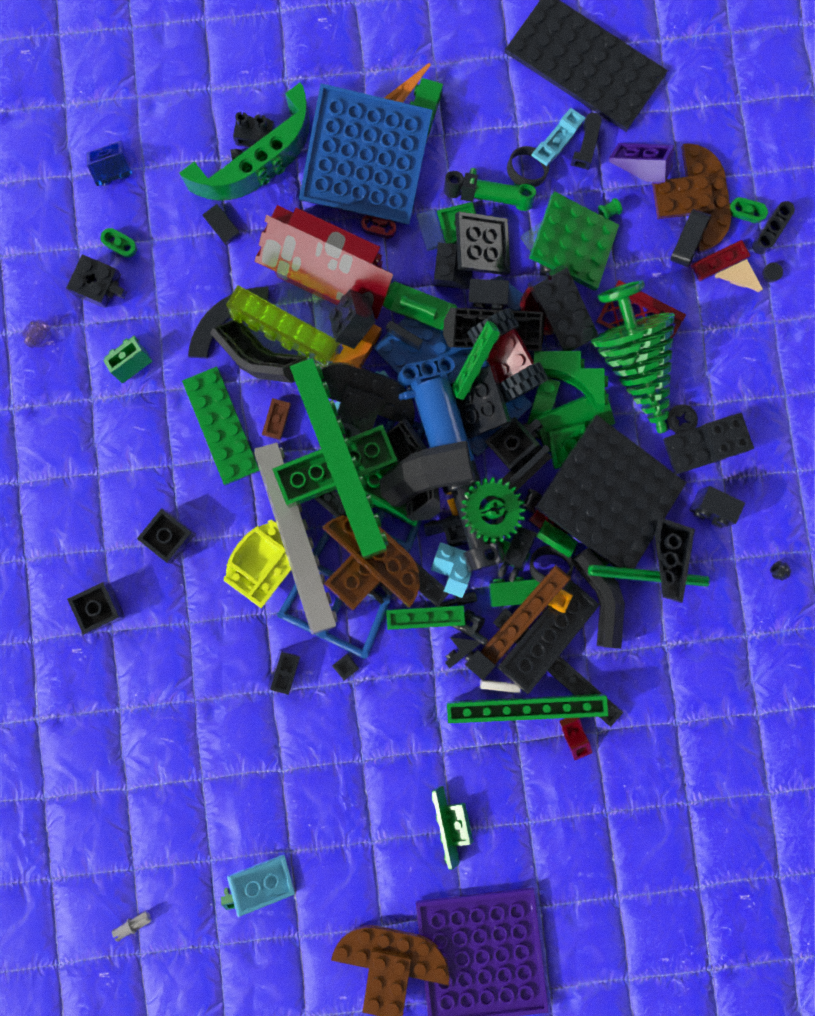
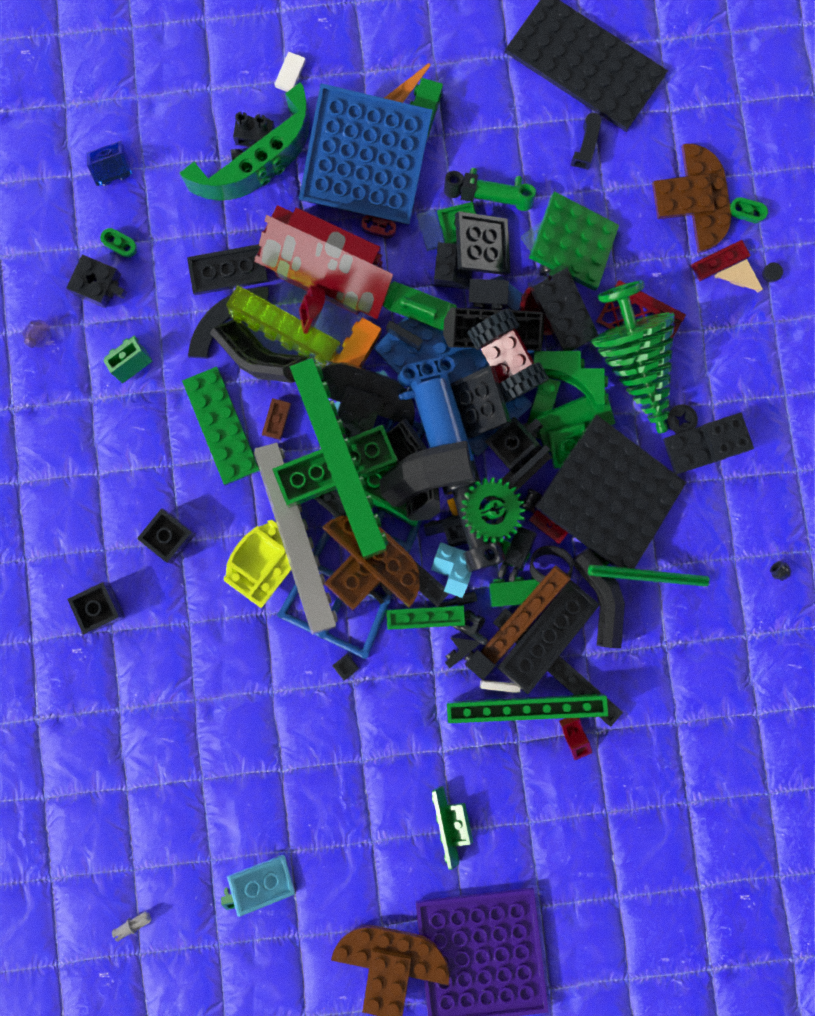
(221, 224): black tile -> none
(226, 270): none -> black plate
(284, 672): black hinge -> none
(290, 72): none -> white tile
(311, 308): none -> dark red slope
(351, 318): black brick -> none
(475, 360): green plate -> none
(515, 177): black tyre -> none
(557, 539): green plate -> none
(559, 137): medium azure slope -> none
(561, 601): light orange tile -> none
(610, 209): green bush -> none
(645, 161): dark purple slope -> none
(673, 553): black wedge -> none
(690, 237): black beam -> none
(717, 507): black brick -> none
(777, 220): black beam -> none

